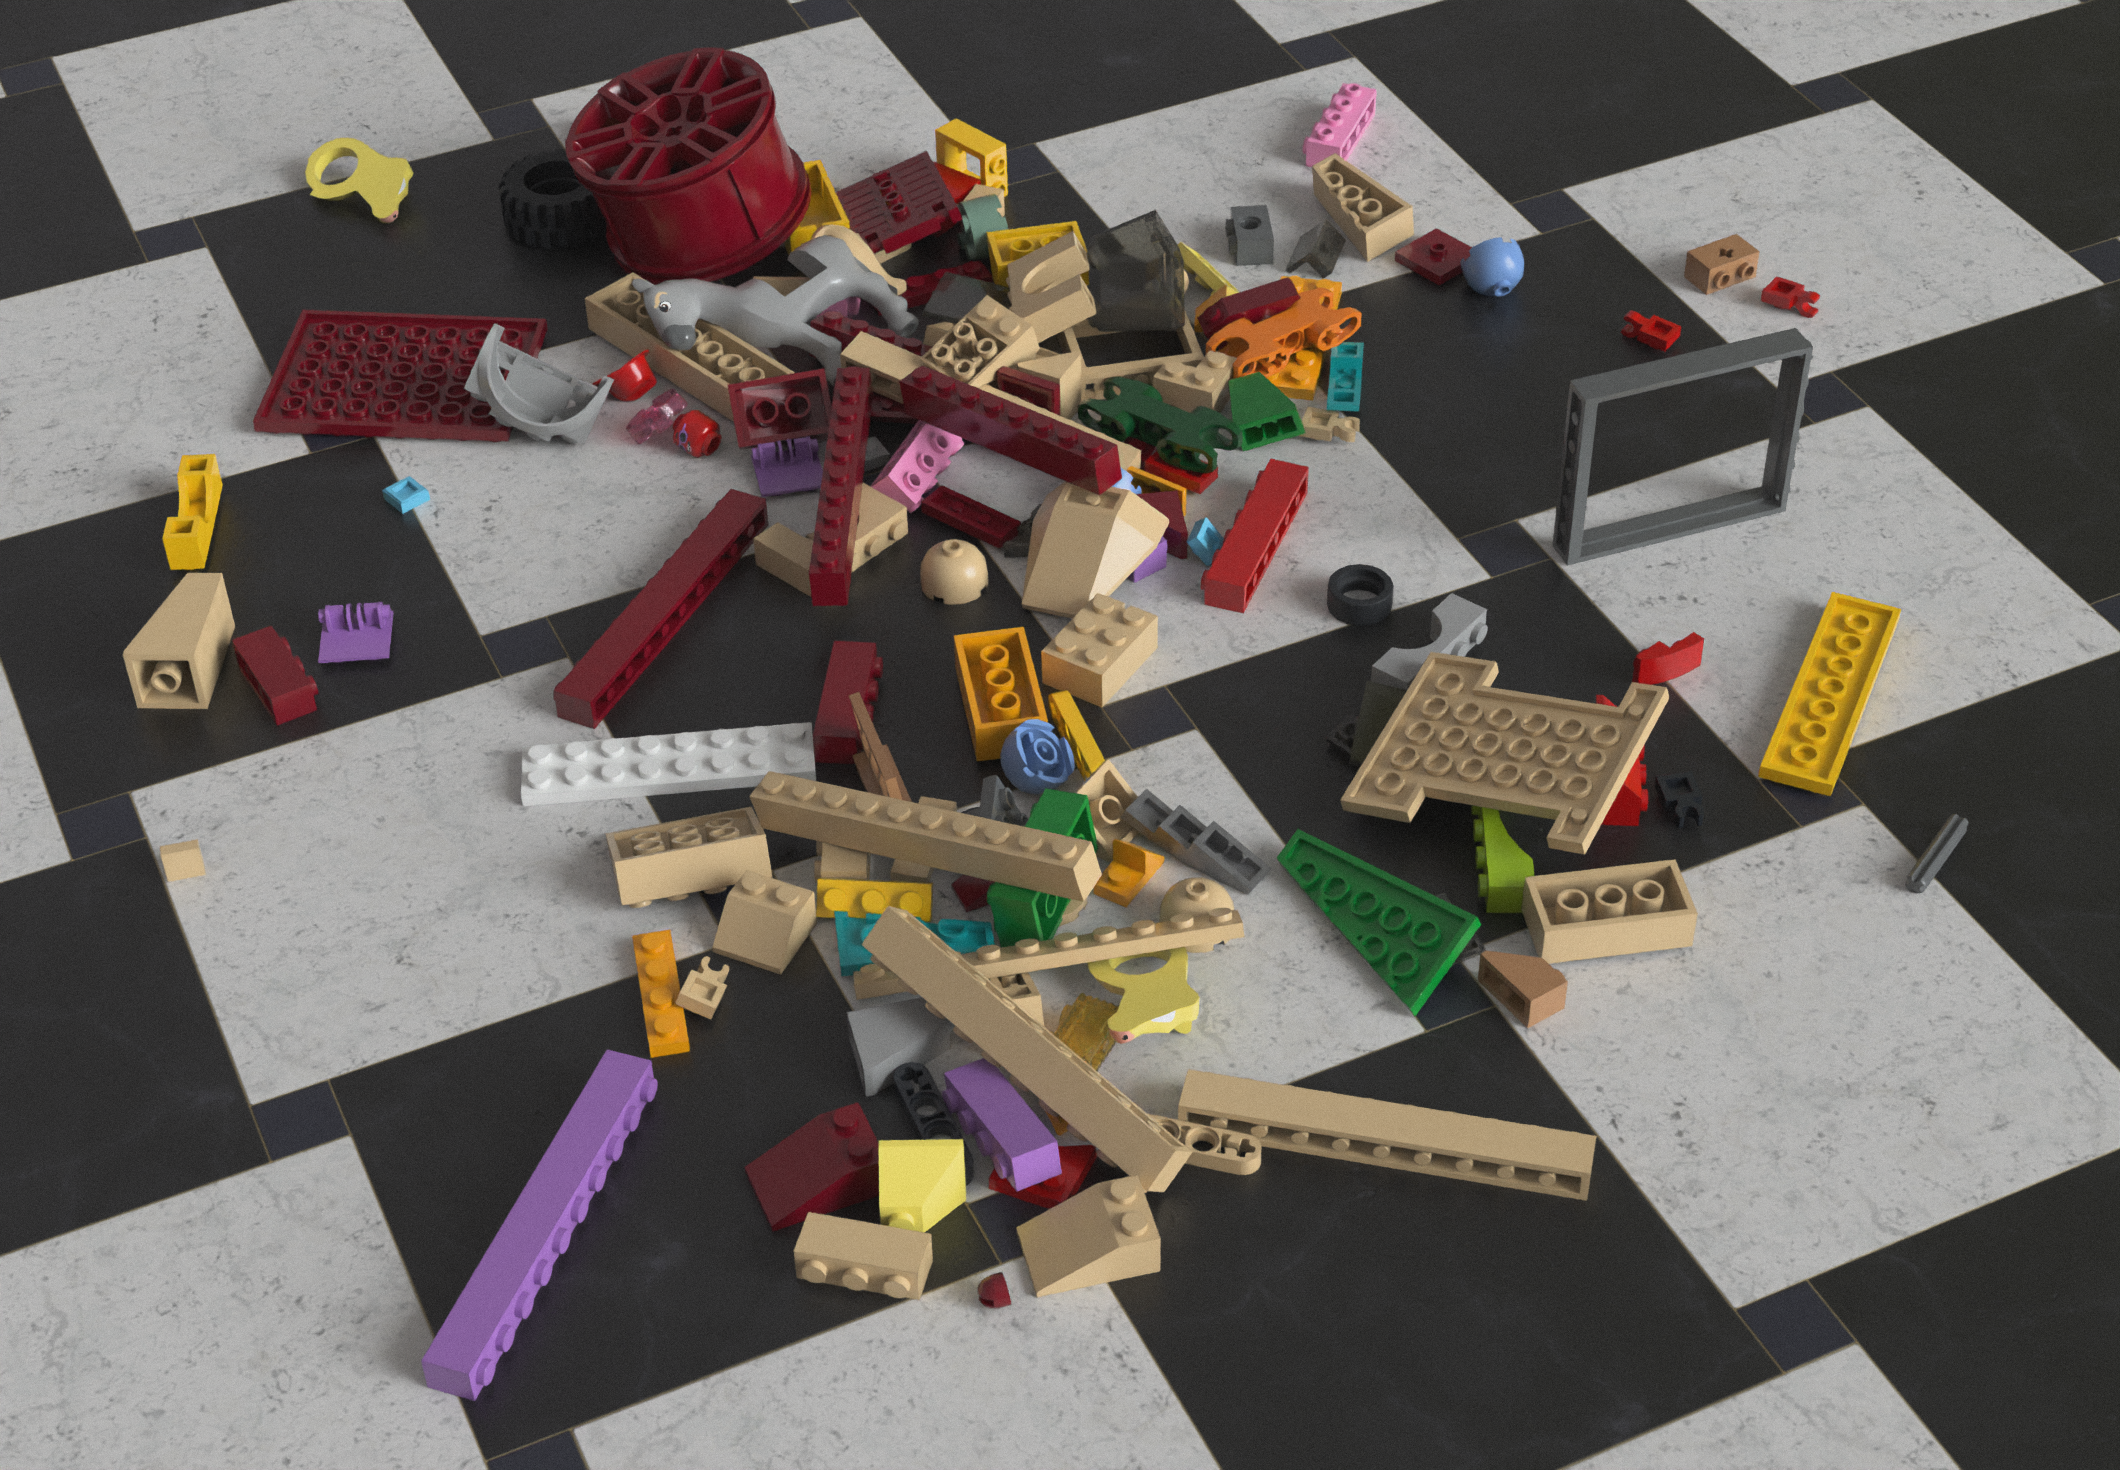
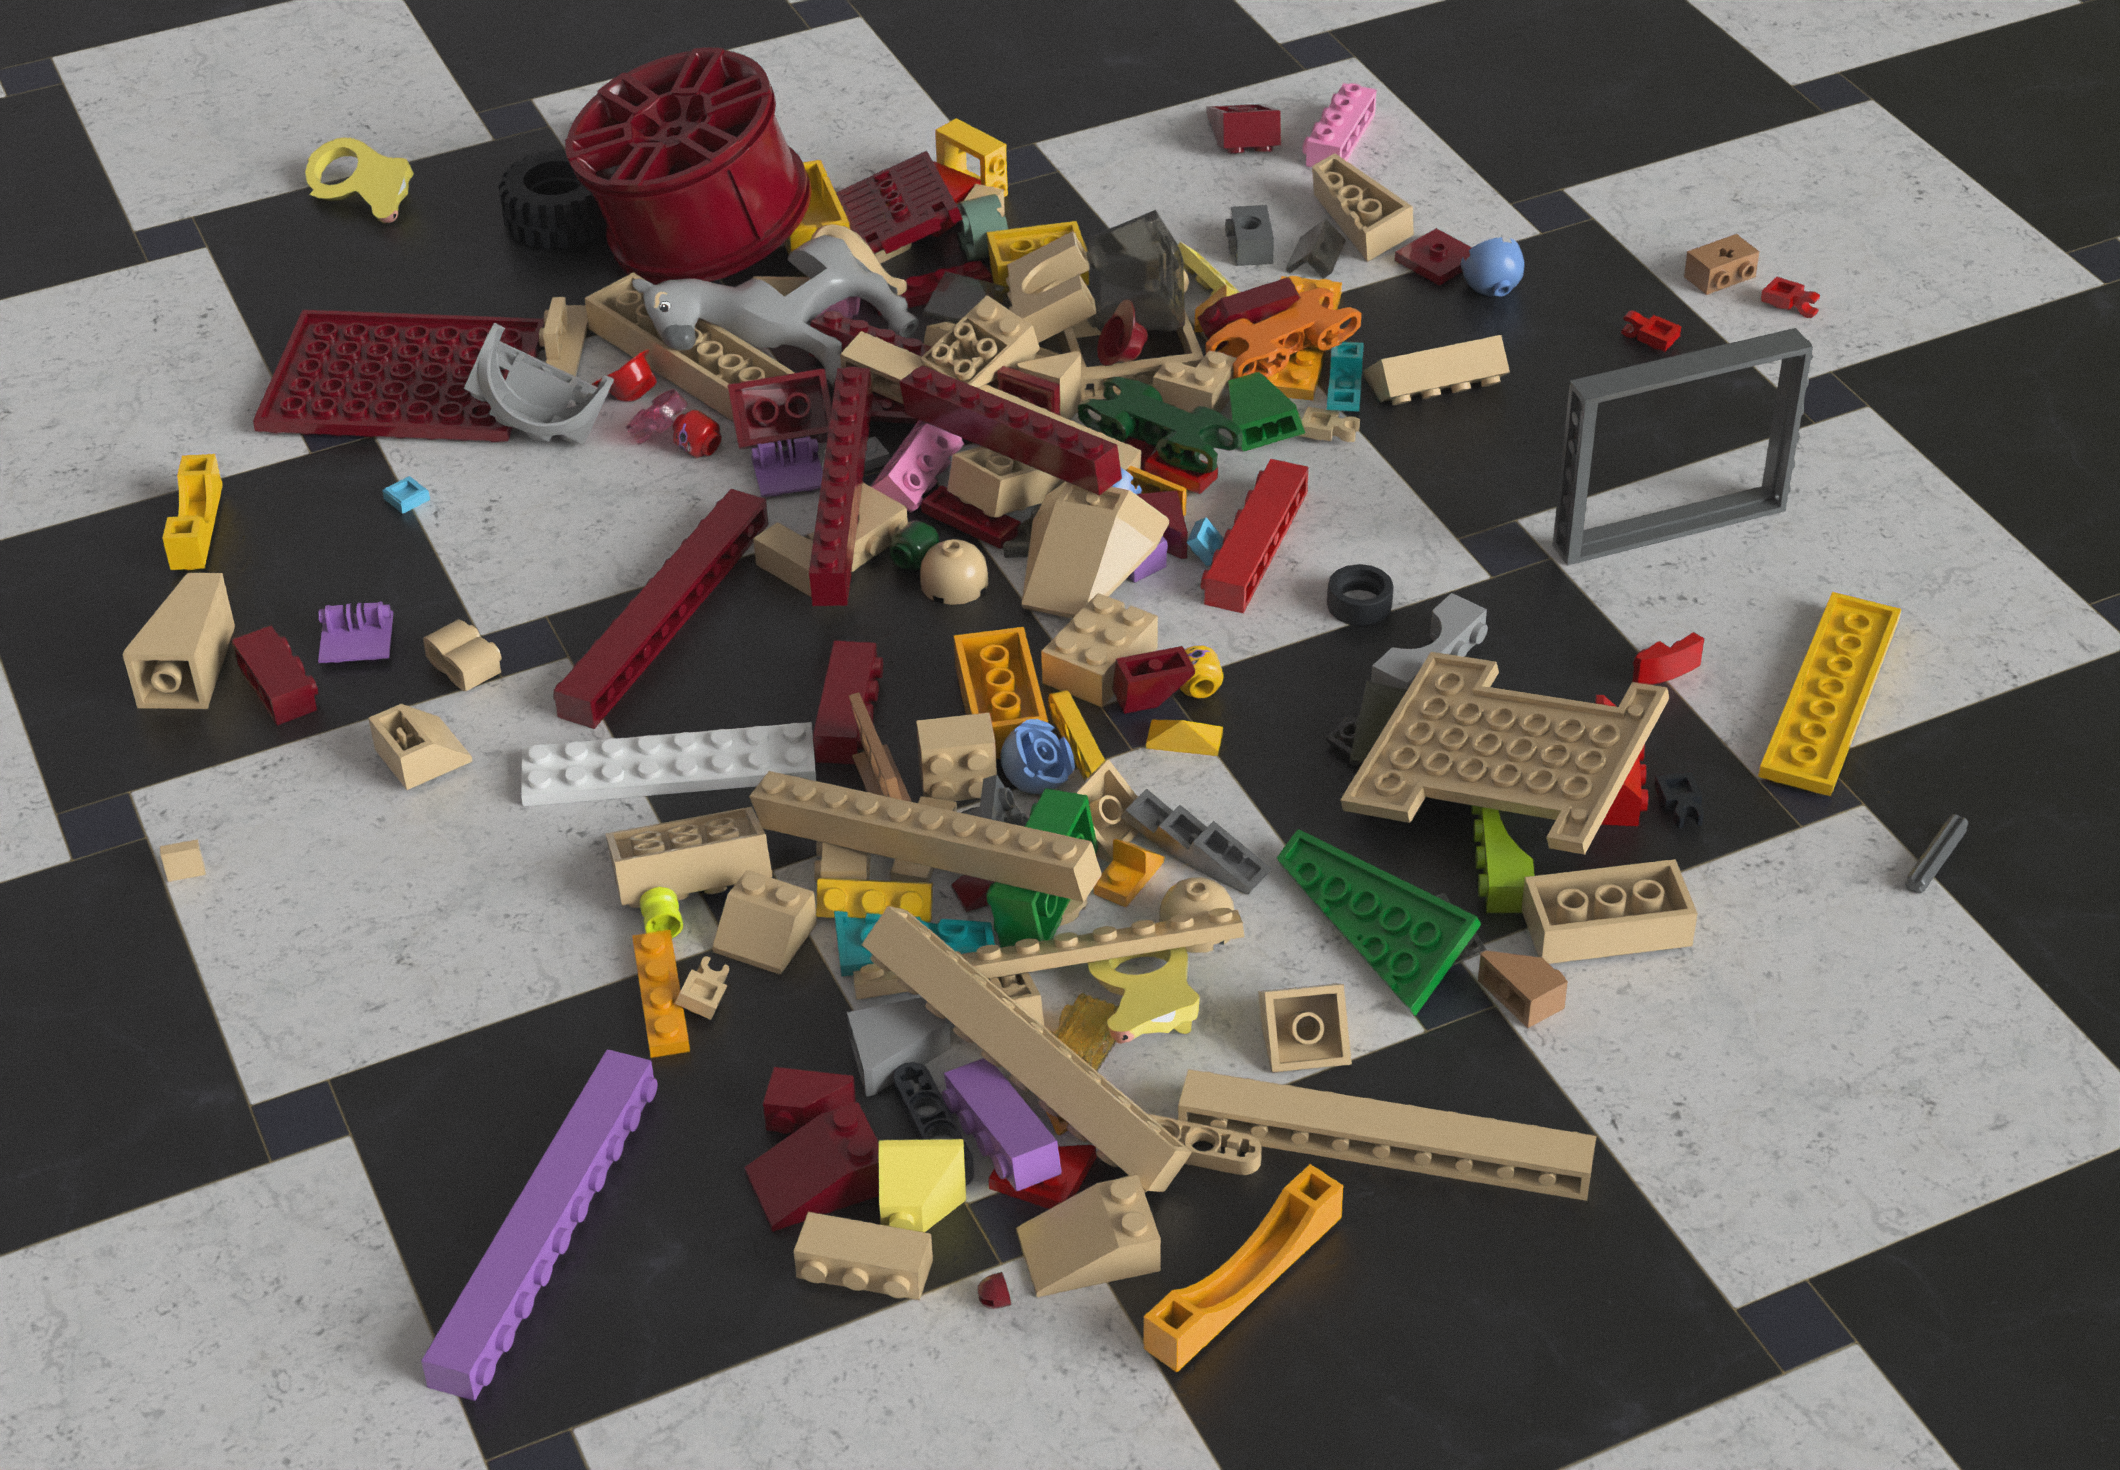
(416, 745): none -> tan slope
(462, 654): none -> tan brick
(564, 334): none -> tan bracket
(660, 911): none -> neon yellow wheel
(801, 1095): none -> dark red slope
(911, 544): none -> dark green head
(955, 756): none -> tan brick
(997, 482): none -> tan brick
(1121, 336): none -> dark red piece
(1150, 678): none -> dark red slope
(1184, 737): none -> yellow slope
(1196, 1314): none -> light orange arch
(1207, 675): none -> yellow head
(1245, 126): none -> dark red slope
(1305, 1027): none -> tan slope
(1437, 370): none -> tan slope

